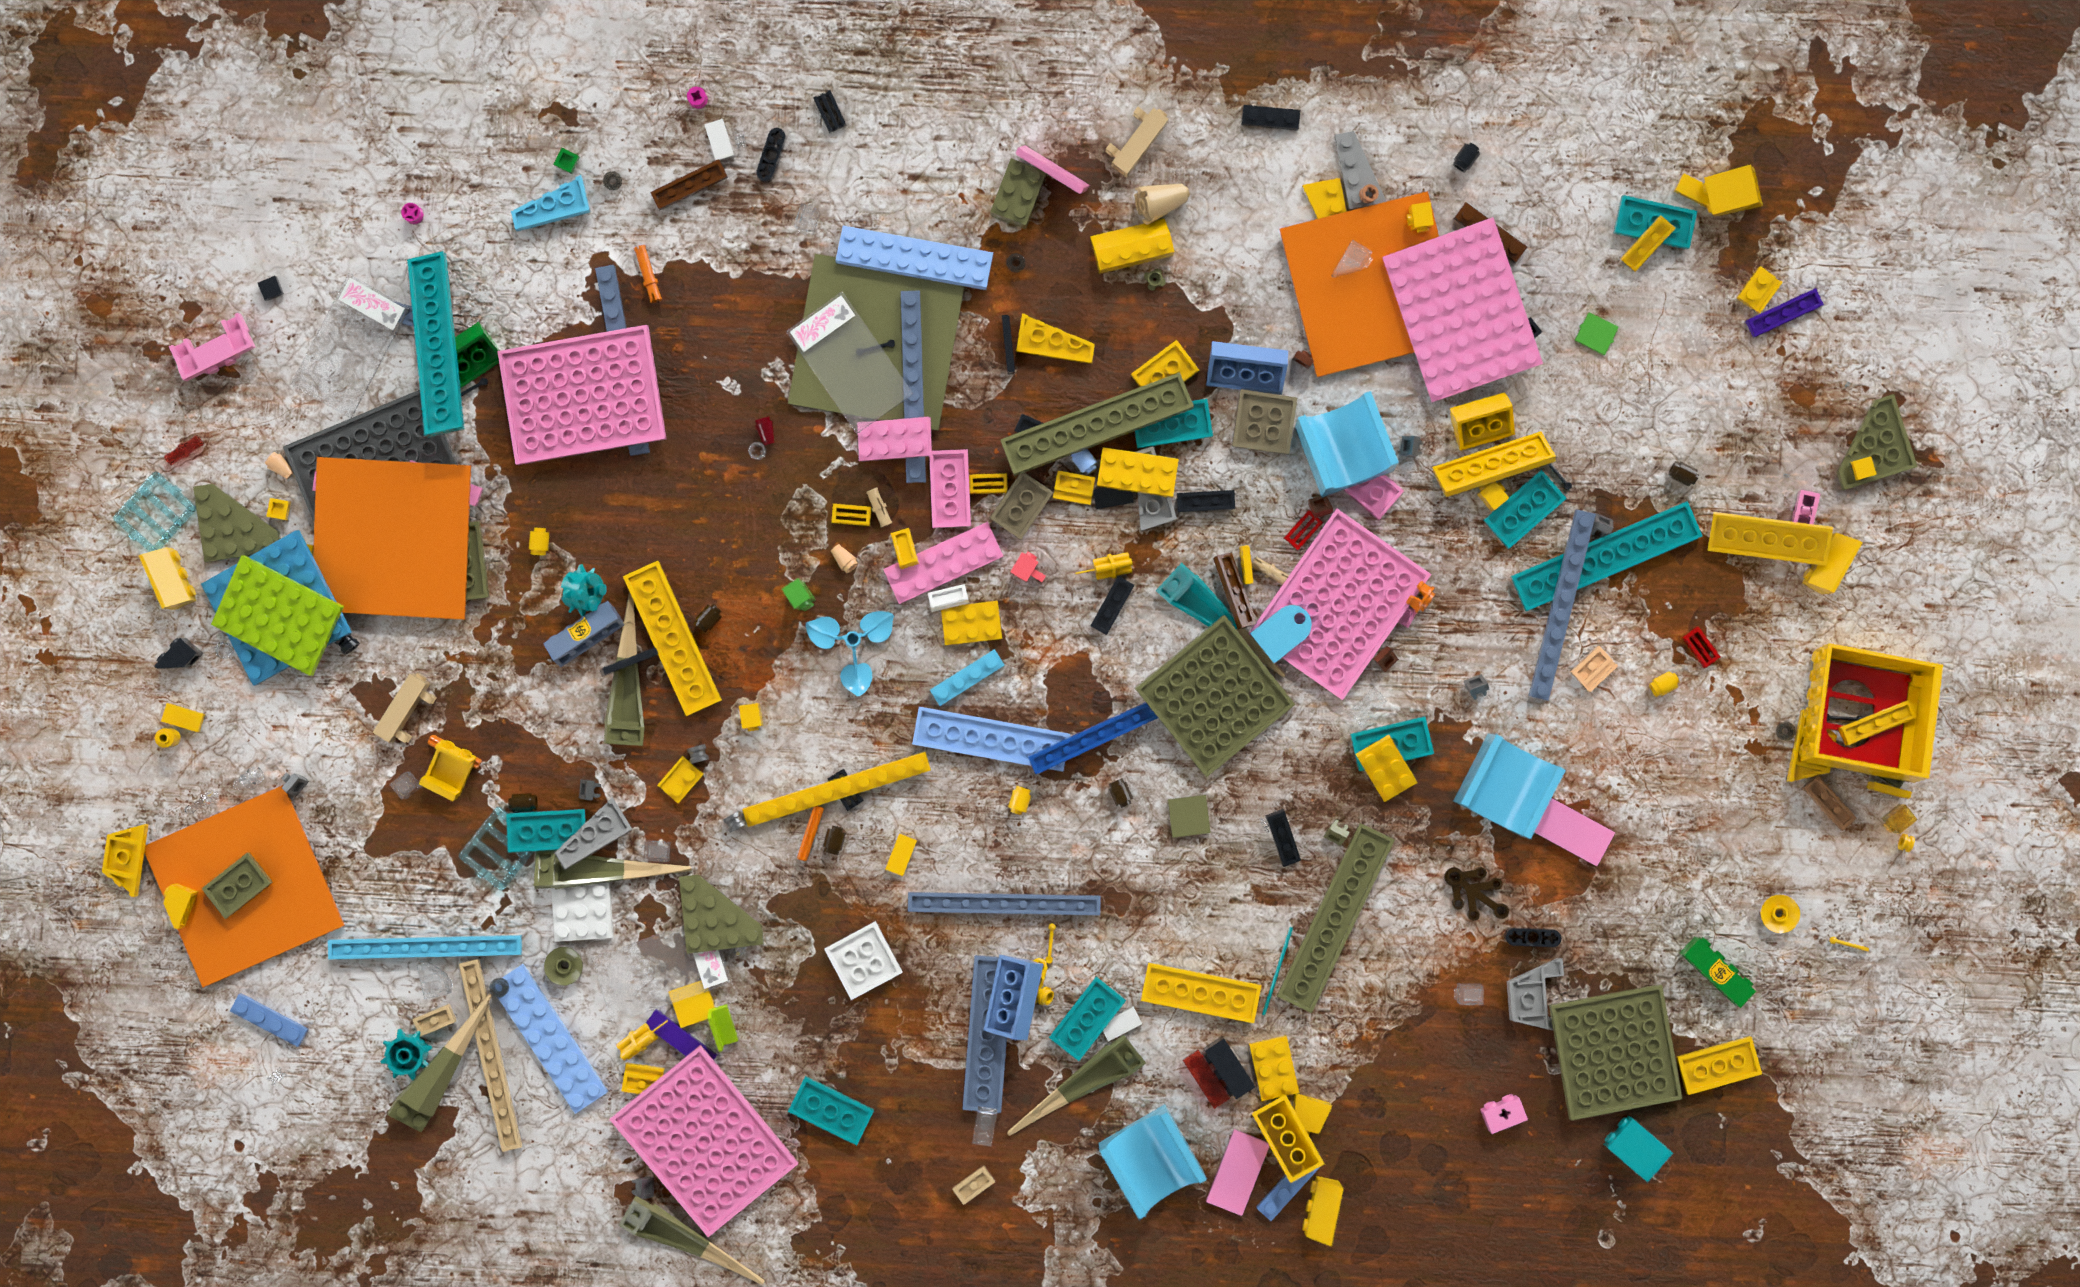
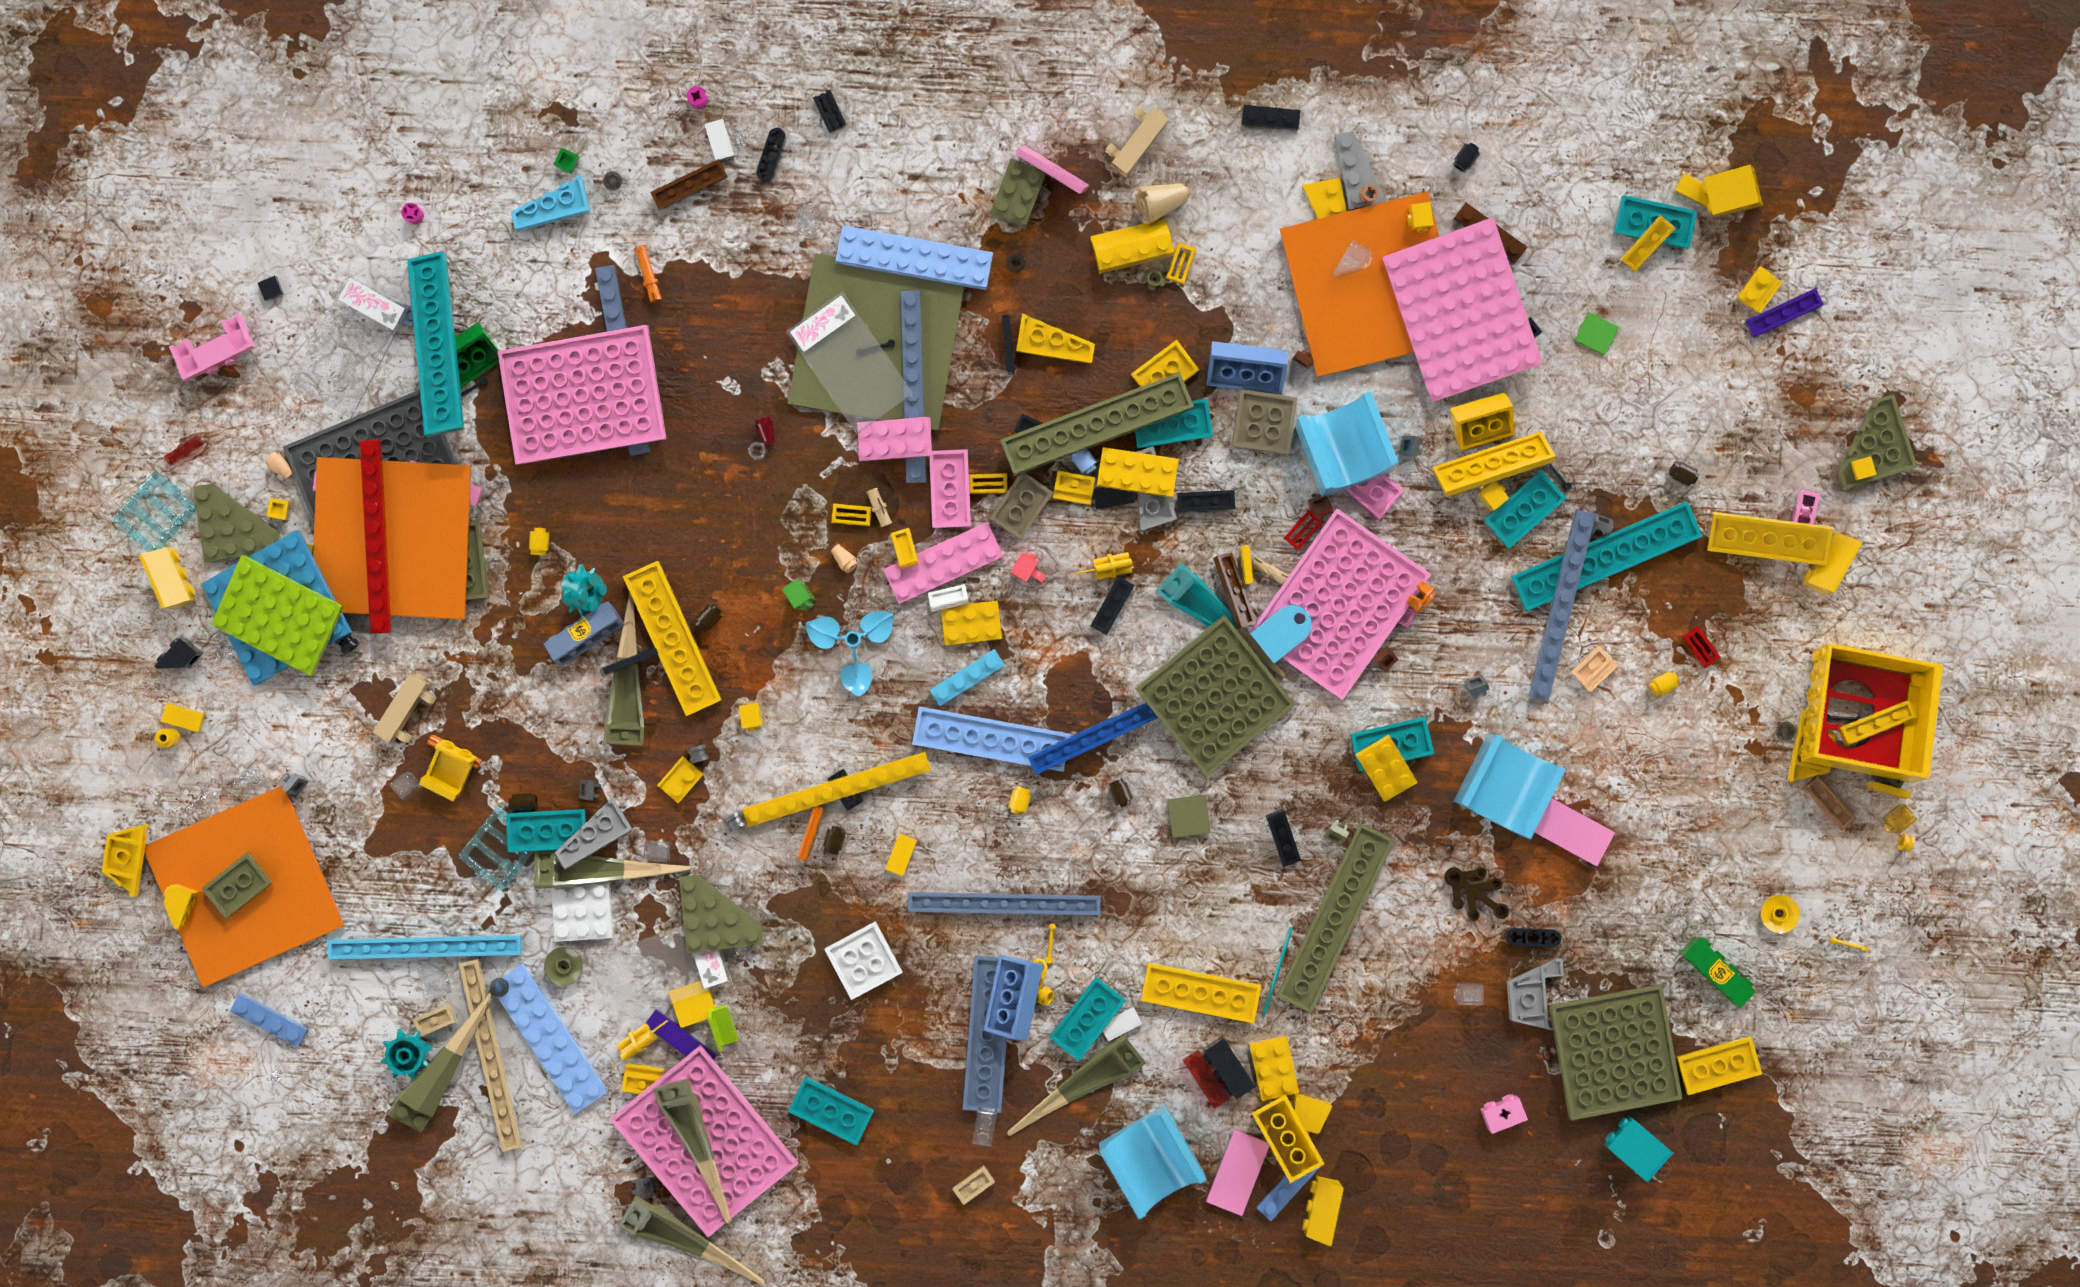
(375, 536): none -> red plate
(685, 1116): none -> olive plate
(1175, 279): none -> yellow tile

